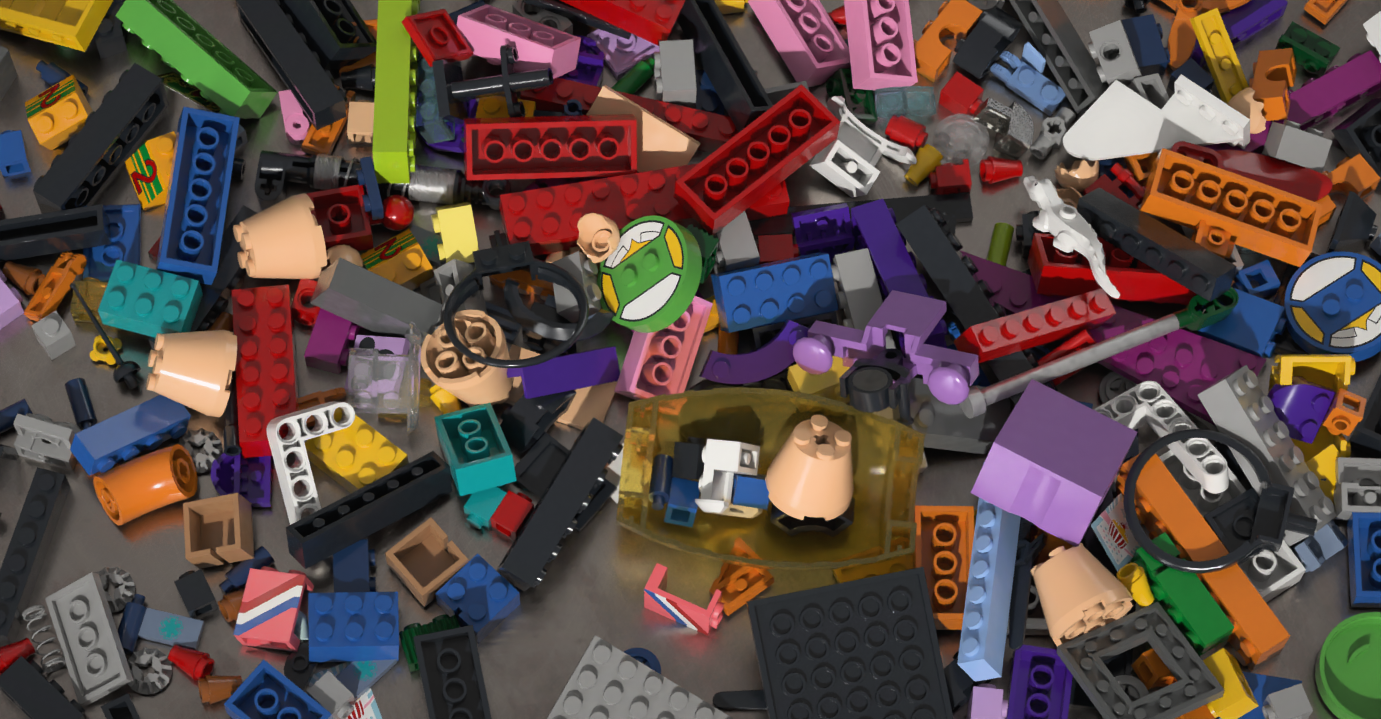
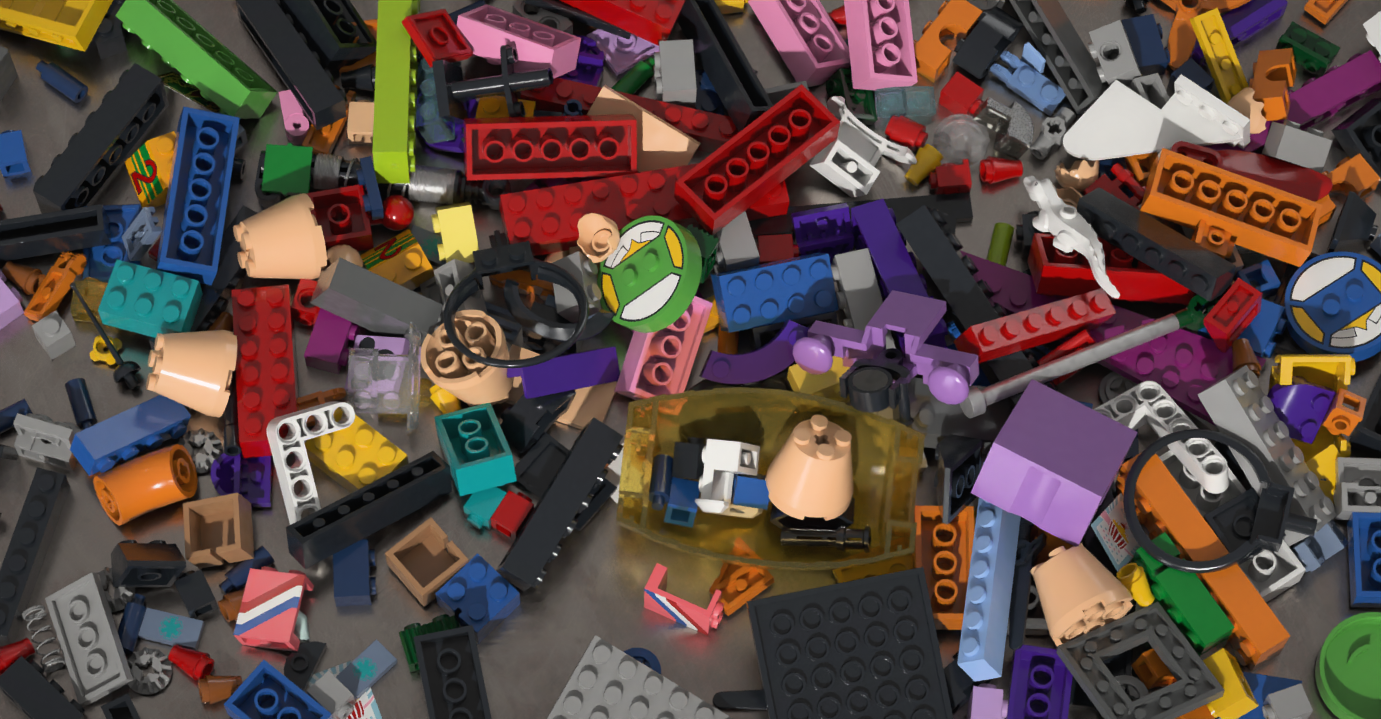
(58, 113): light orange slope -> none
(144, 238): none -> sand blue tile
(146, 564): none -> black slope
(287, 169): none -> green piece
(353, 626): blue brick -> none
(790, 537): none -> black pin
(957, 472): none -> black slope
(1233, 314): none -> red tile
(1244, 355): none -> dark orange cone

